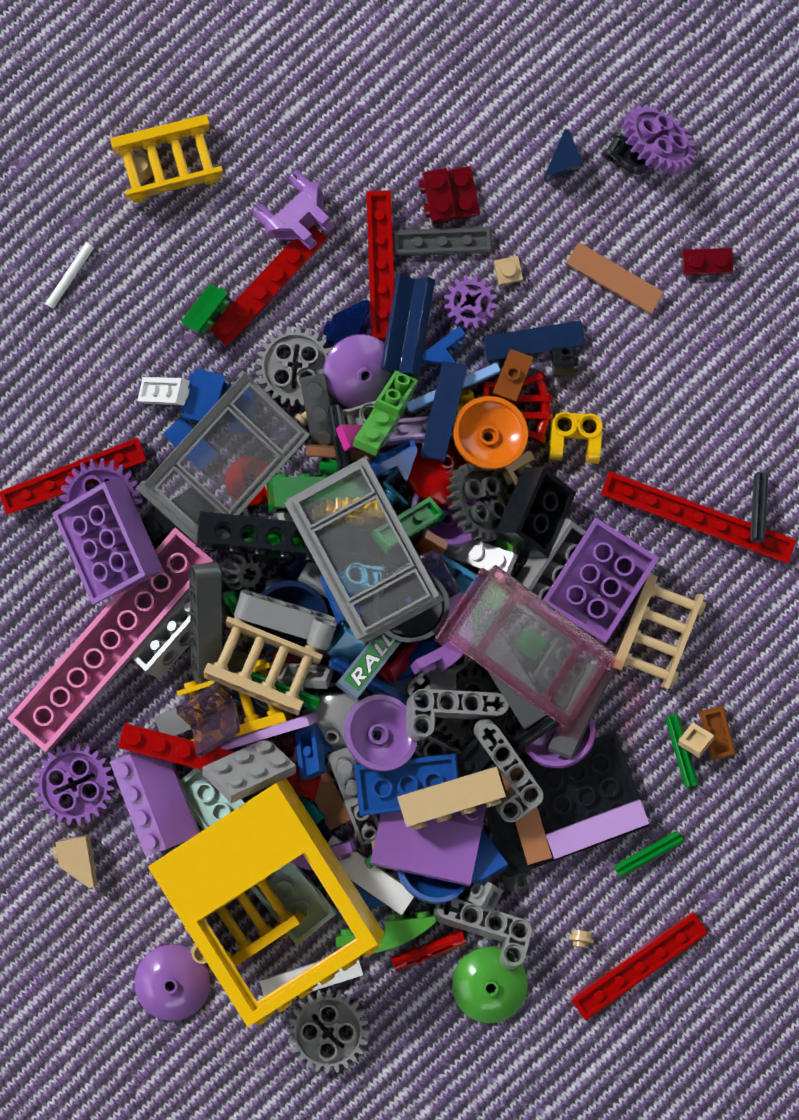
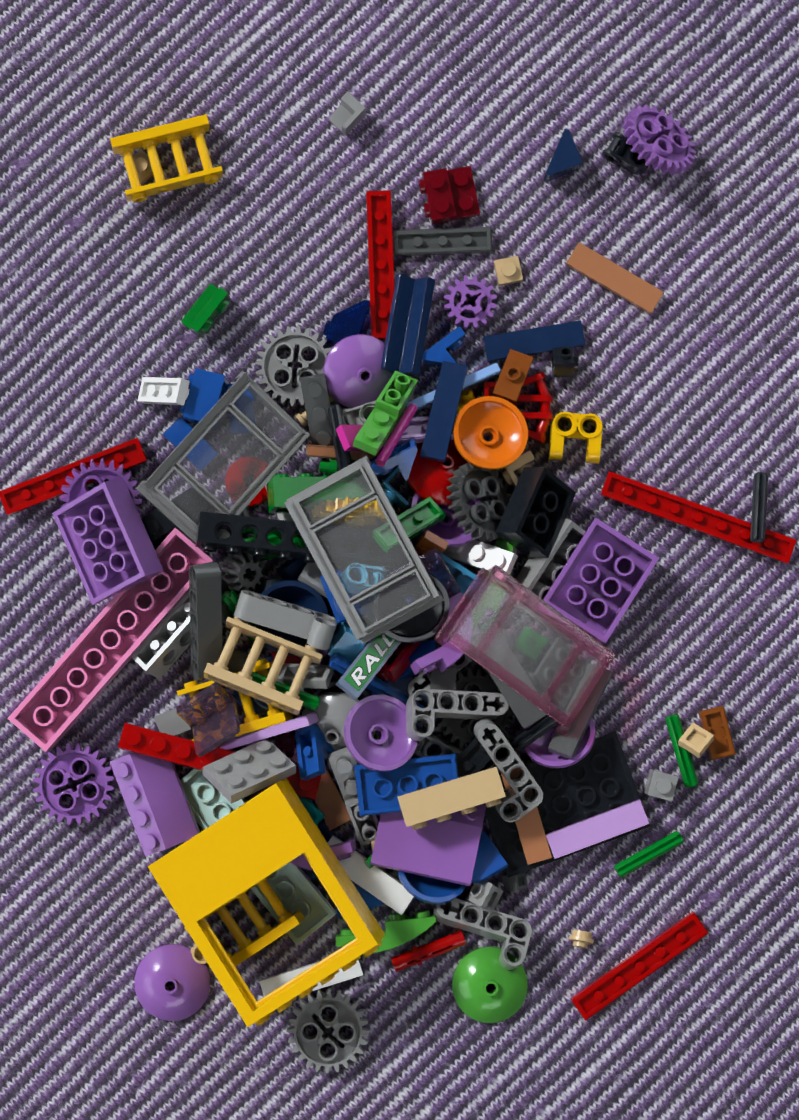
(69, 275): white bar -> none
(77, 859): tan slope -> none
(265, 288): red plate -> none
(298, 214): medium lavender connector -> none
(348, 114): none -> light grey panel
(396, 434): none -> dark pink bar
(632, 634): tan fence -> none
(661, 785): none -> light grey brick
(707, 261): dark red plate -> none

